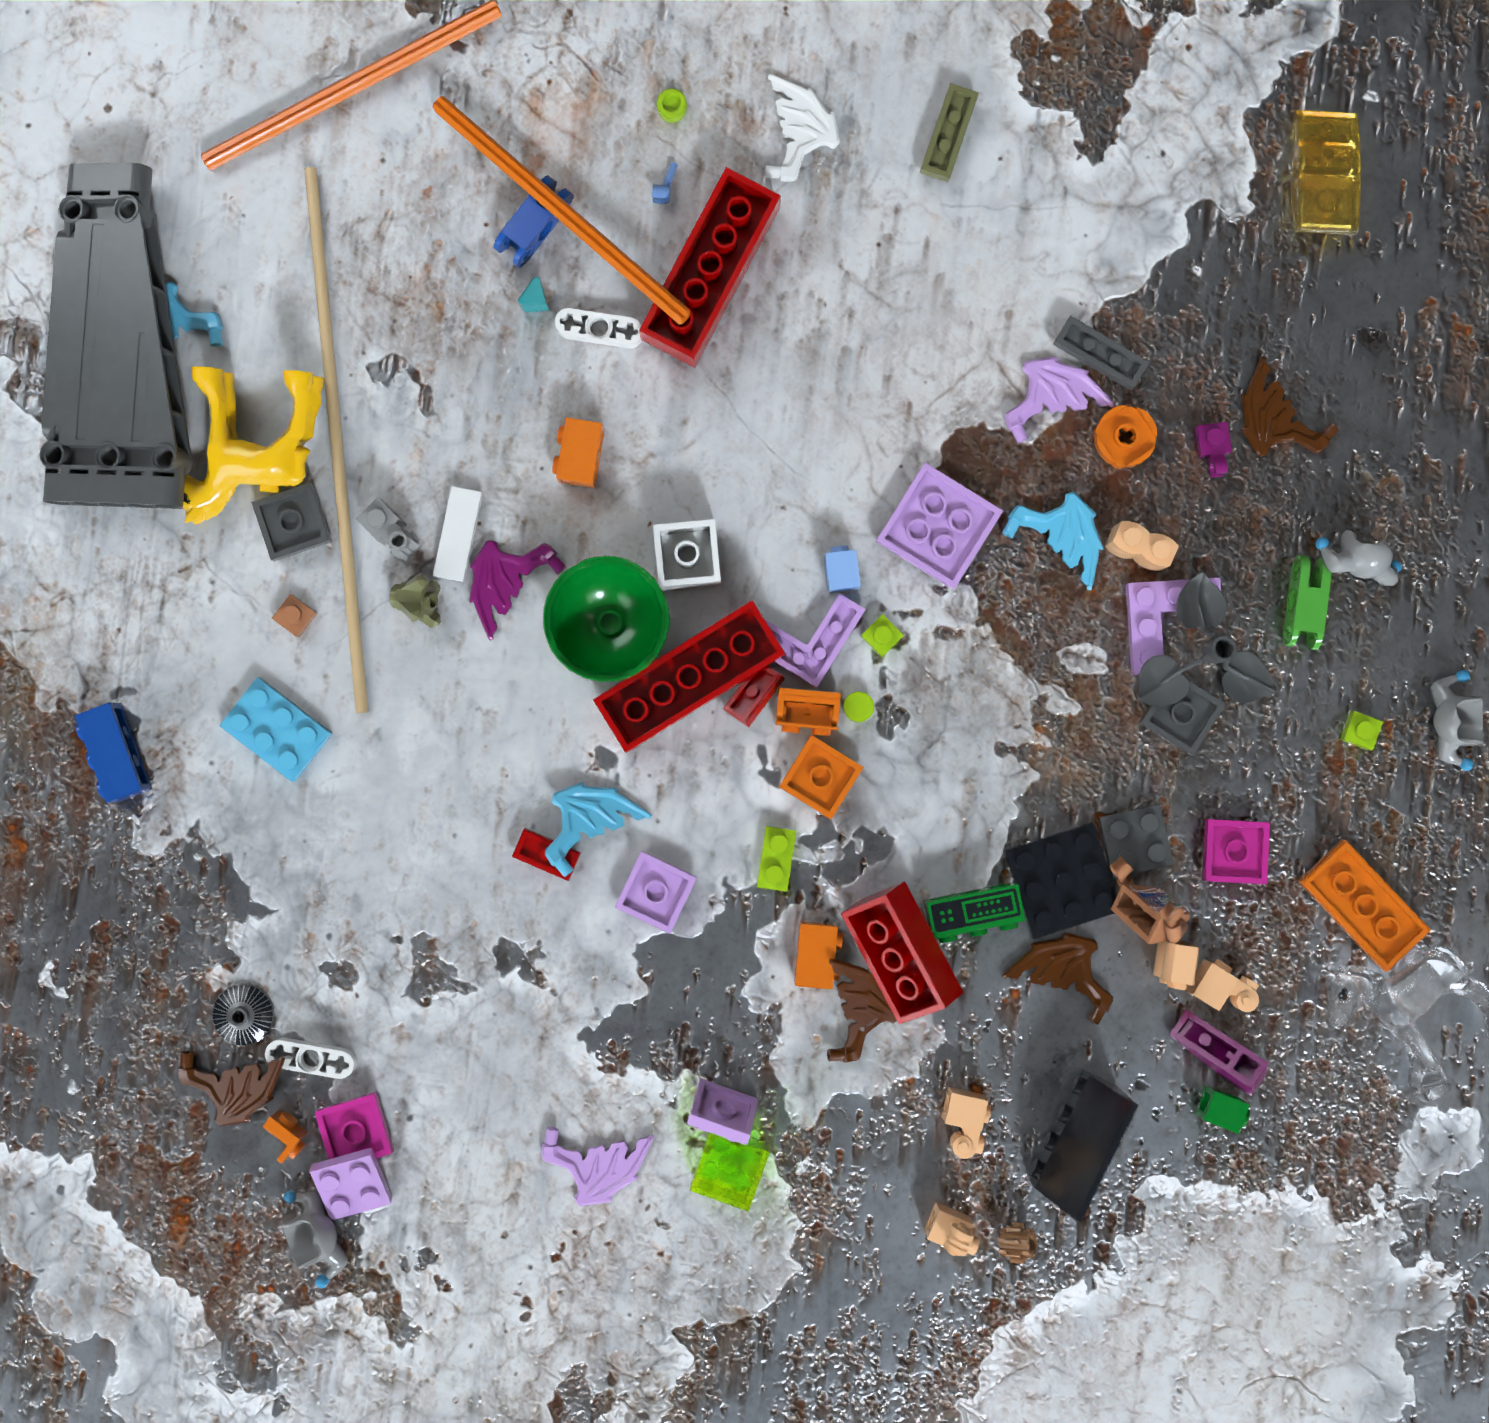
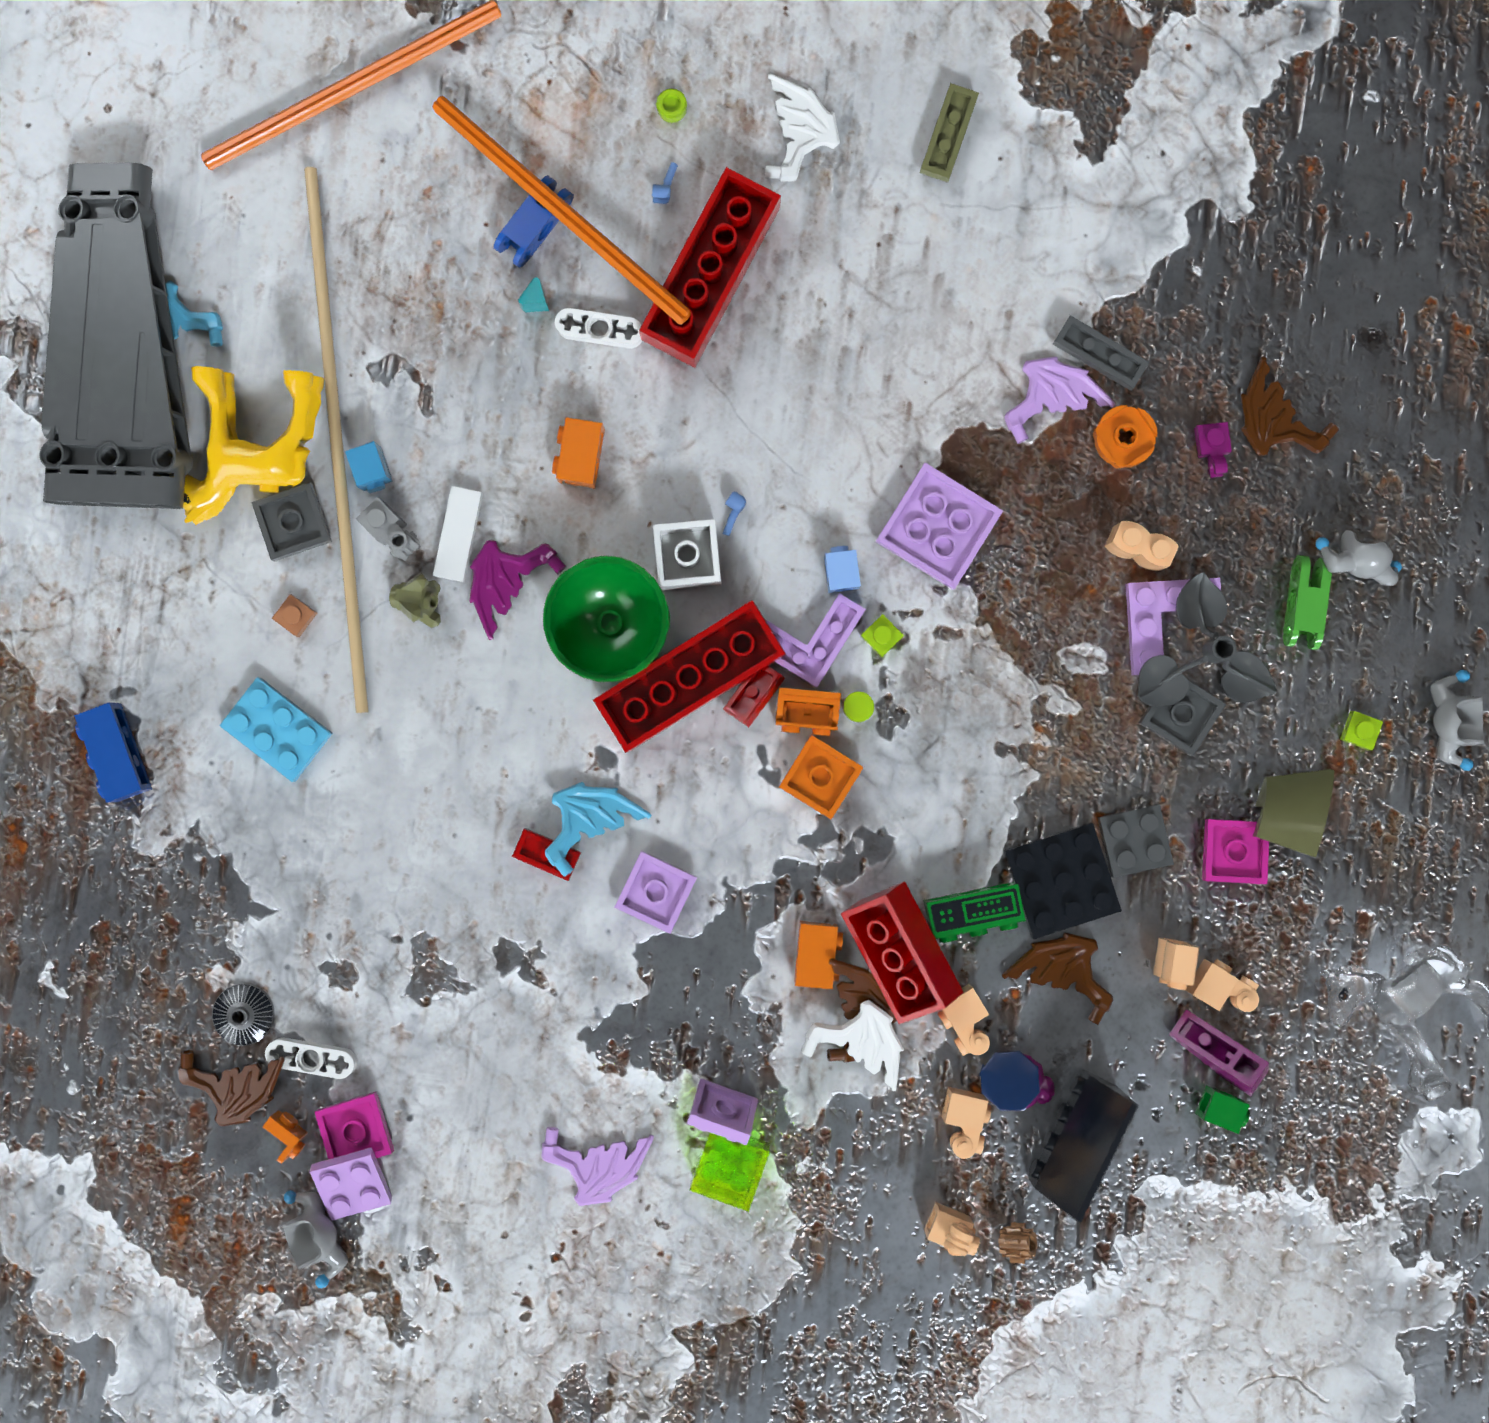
(369, 467): none -> dark azure brick
(737, 504): none -> medium blue hand
(776, 858): lime plate -> none
(869, 1039): none -> white animal
(962, 1016): none -> light nougat brick
(1015, 1081): none -> dark blue piece
(1070, 530): medium azure animal -> none
(1148, 909): nougat torso -> none
(1295, 809): none -> olive slope
(1326, 172): clear yellow slope -> none
(1364, 905): orange plate -> none

